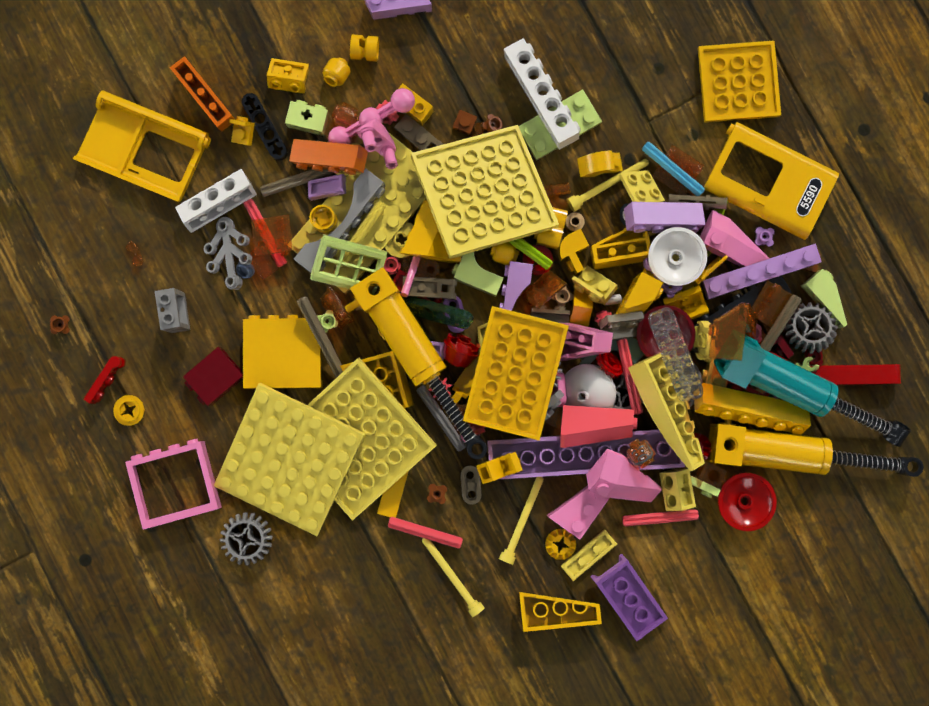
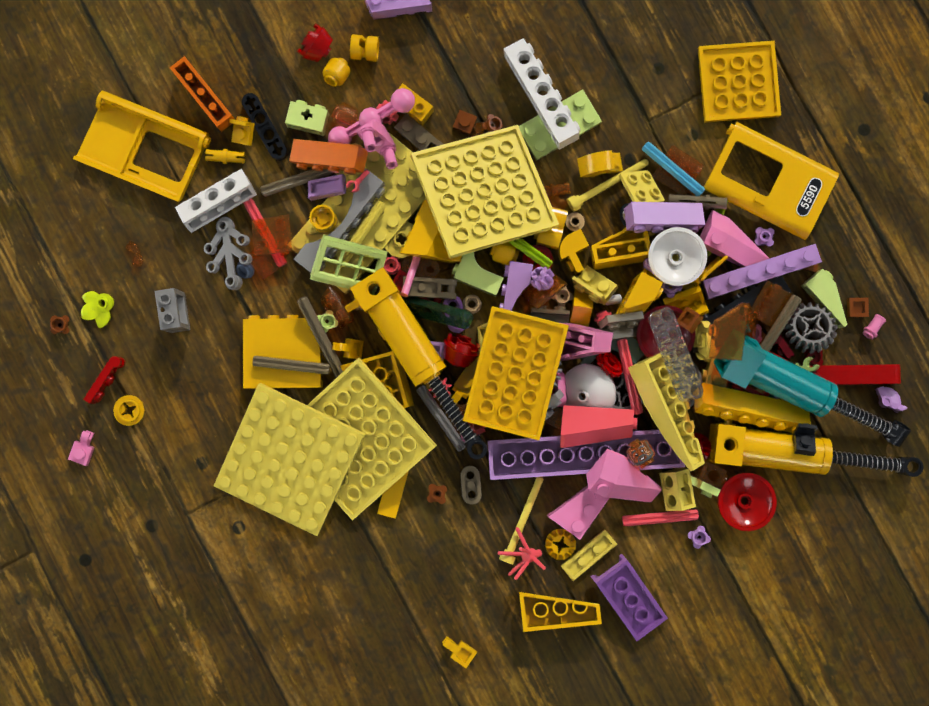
(82, 451): none -> bright pink plate
(94, 308): none -> neon yellow plate
(173, 450): bright pink window -> none
(213, 377): dark red brick -> none
(225, 156): none -> yellow pin
(254, 540): light grey gear -> none
(287, 75): yellow bracket -> none
(293, 365): none -> dark tan axle
(316, 44): none -> red cone
(352, 348): none -> yellow plate
(357, 181): none -> coral hand
(425, 532): coral axle -> none
(461, 652): none -> yellow plate
(473, 605): light yellow piece -> none
(476, 299): none -> tan plate
(499, 467): yellow brick -> none
(527, 554): none -> coral plant
(542, 278): none -> lavender gear
(689, 319): none -> dark orange plate
(697, 543): none -> lavender plate
(805, 439): none -> black bracket
(857, 307): none -> dark orange plate
(874, 326): none -> bright pink pin
(889, 399): none -> lavender piece

